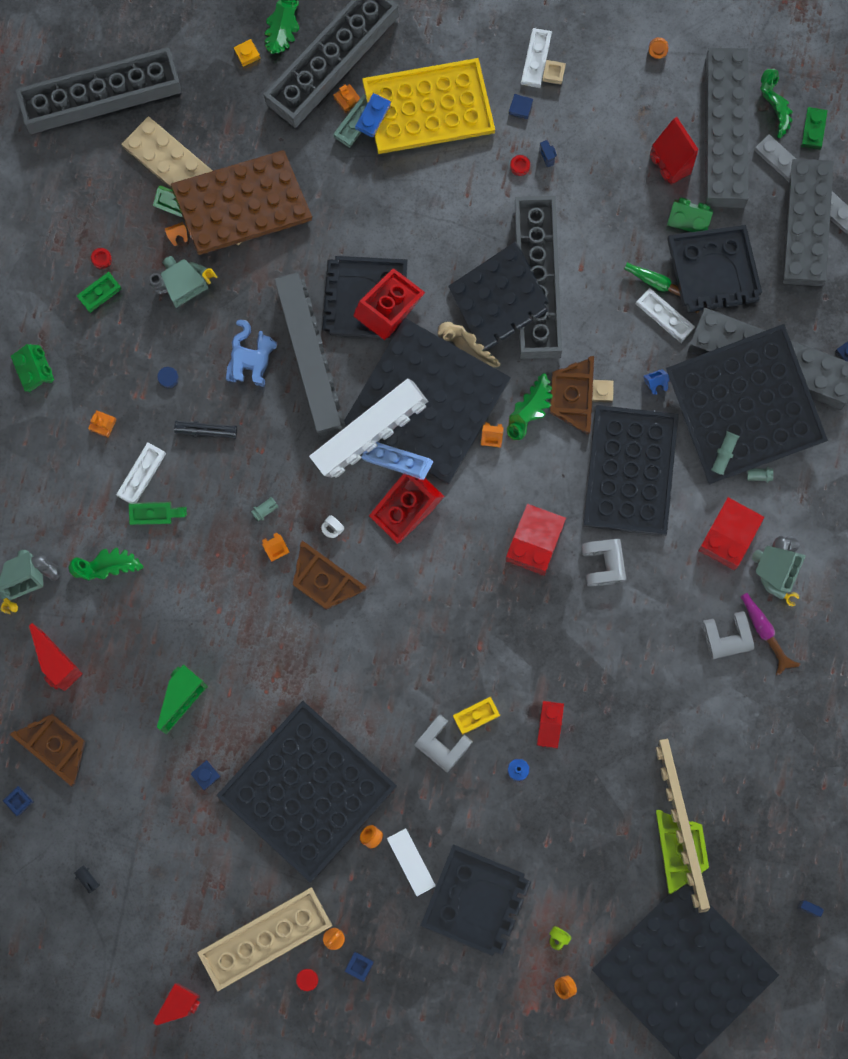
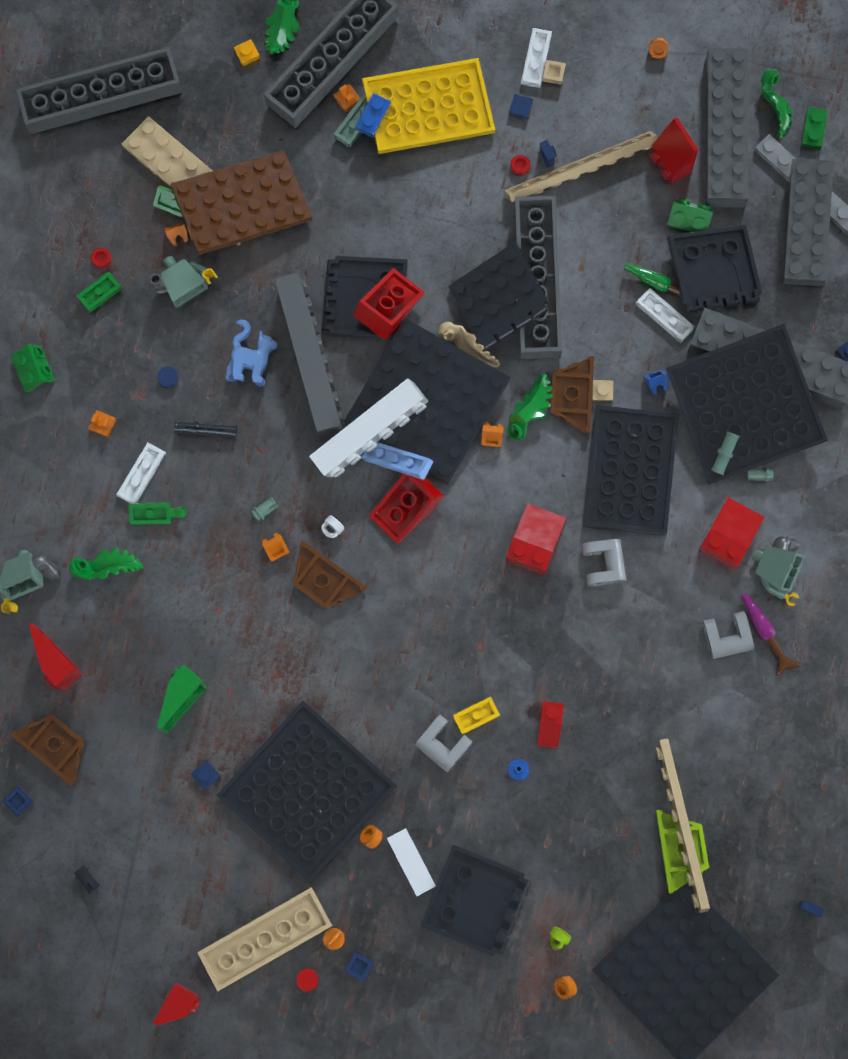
(587, 164): none -> tan plate

